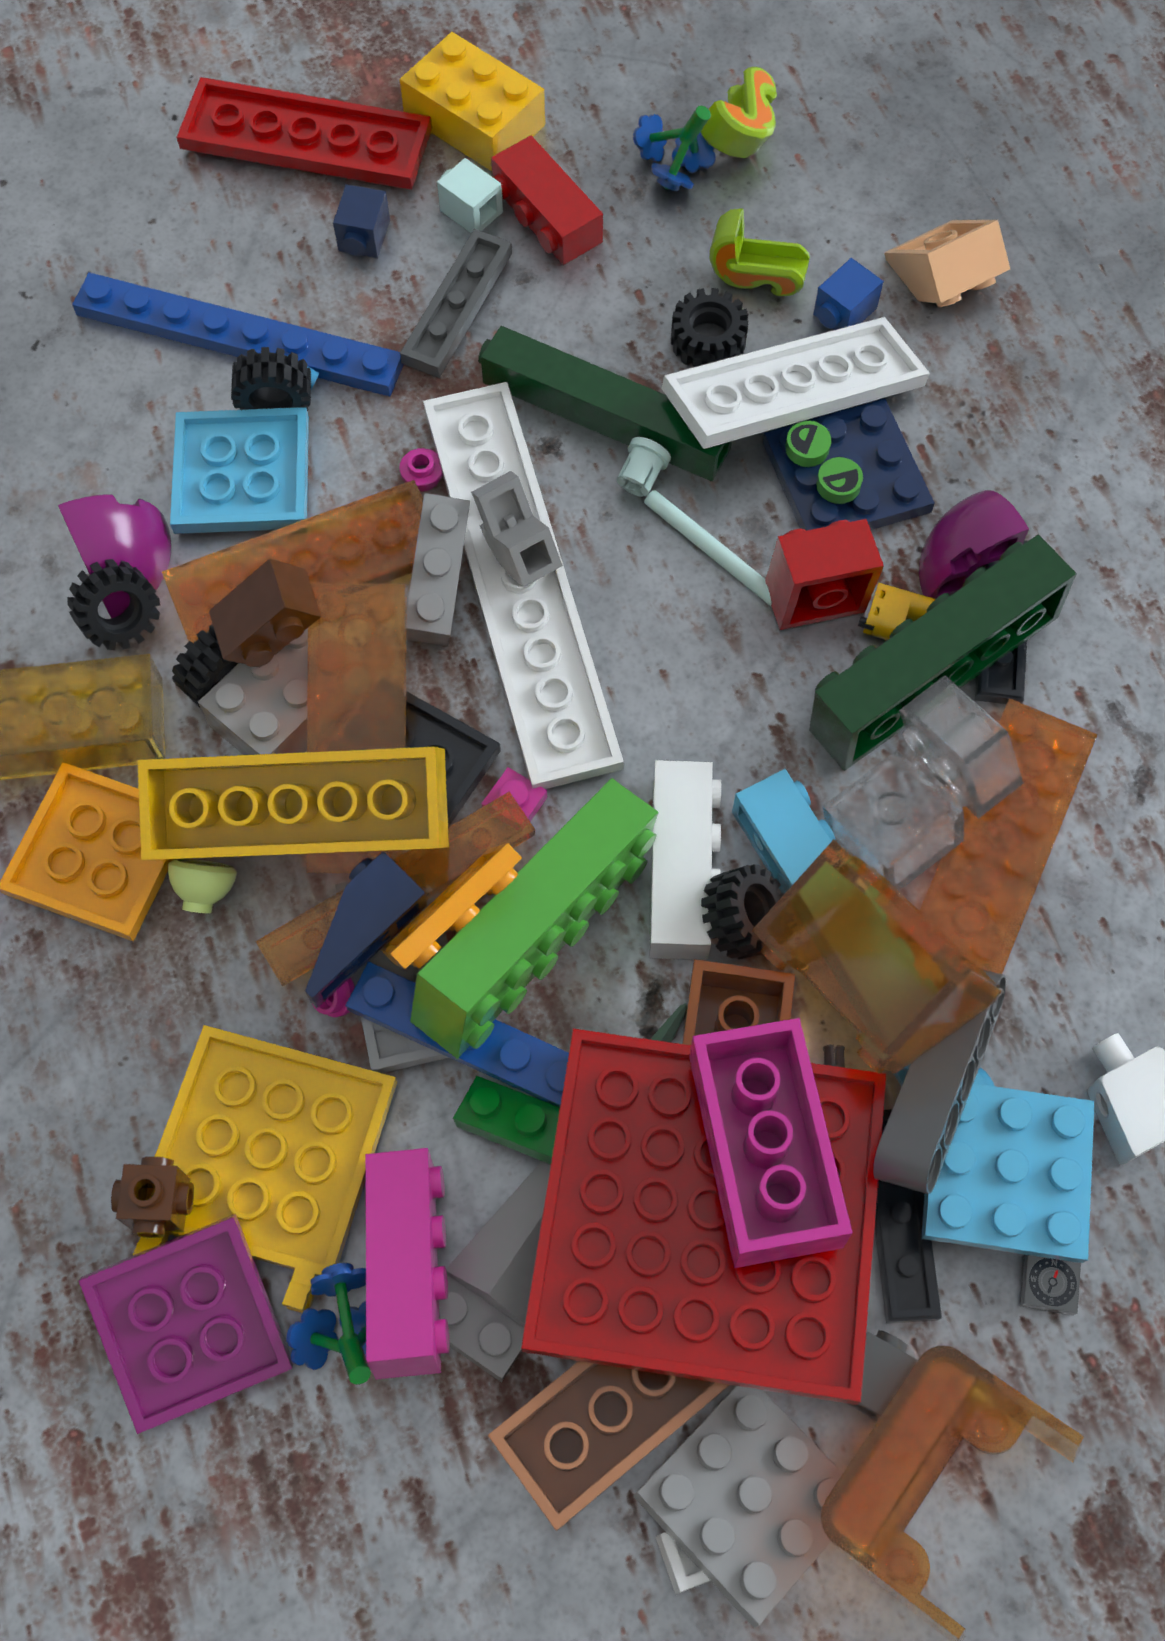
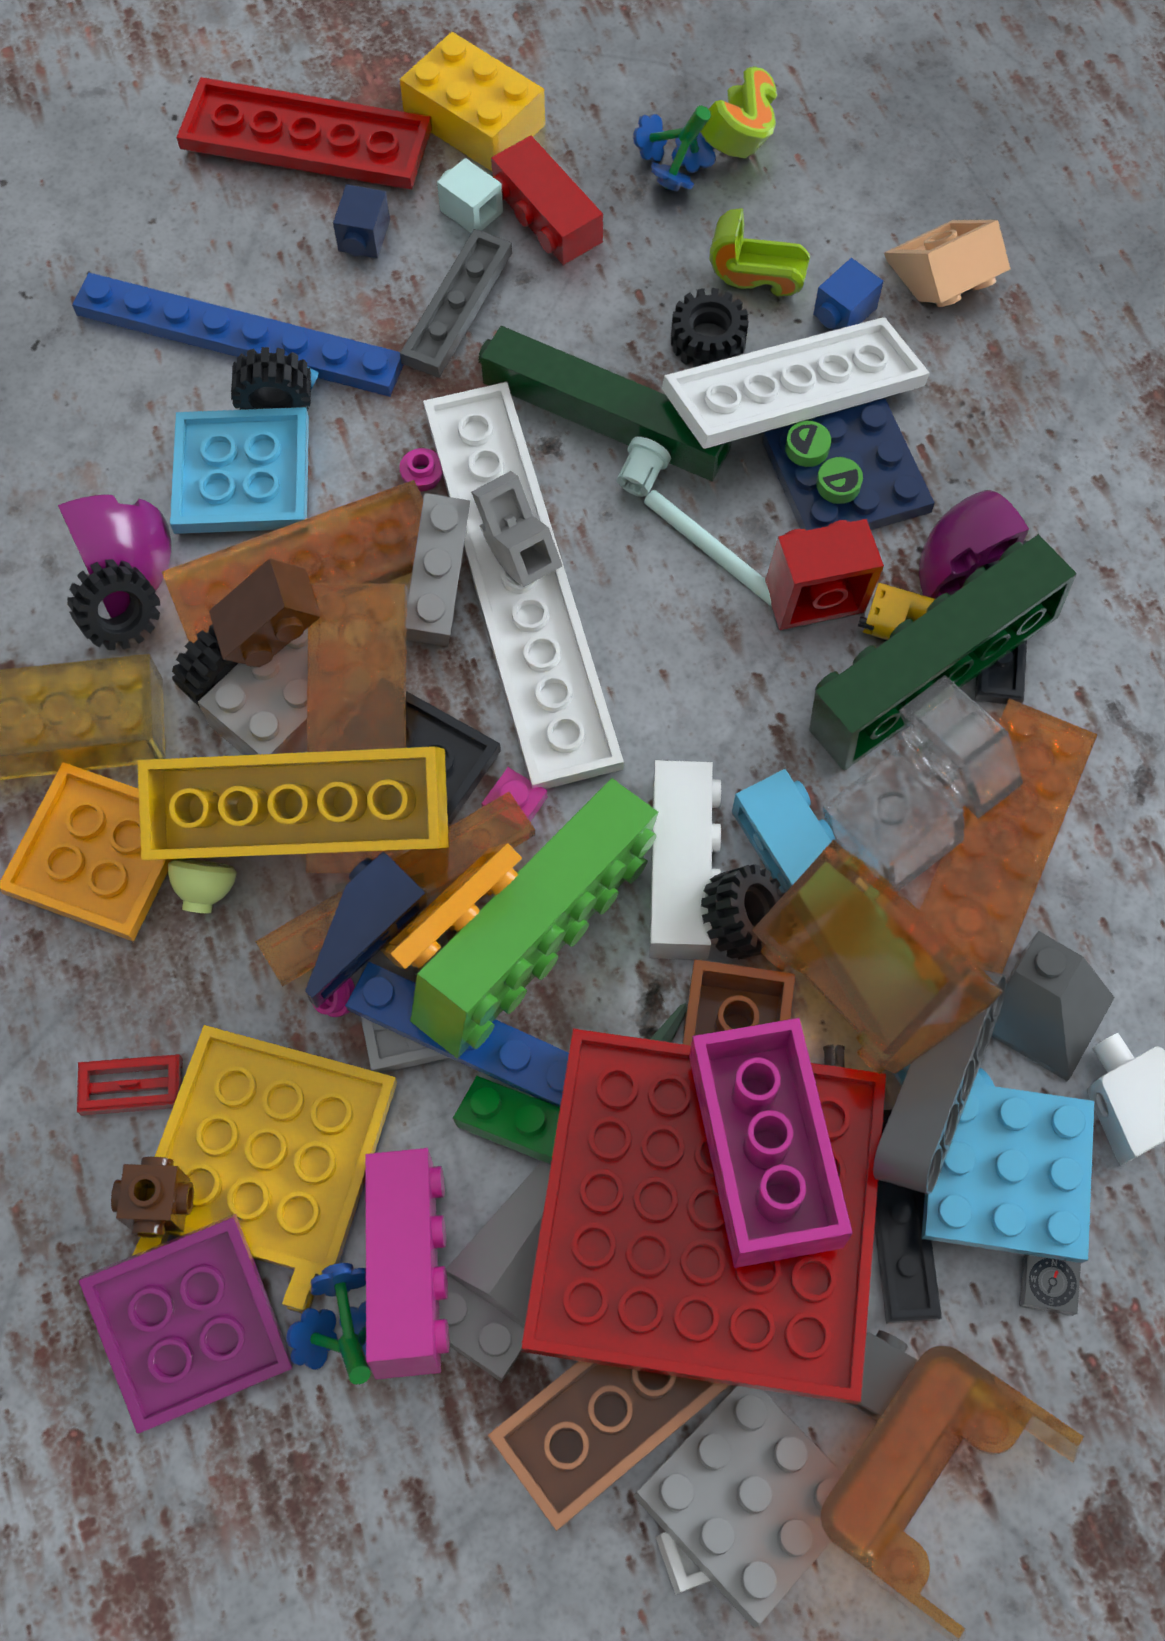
(128, 1104): none -> red tile
(1052, 1006): none -> dark grey slope

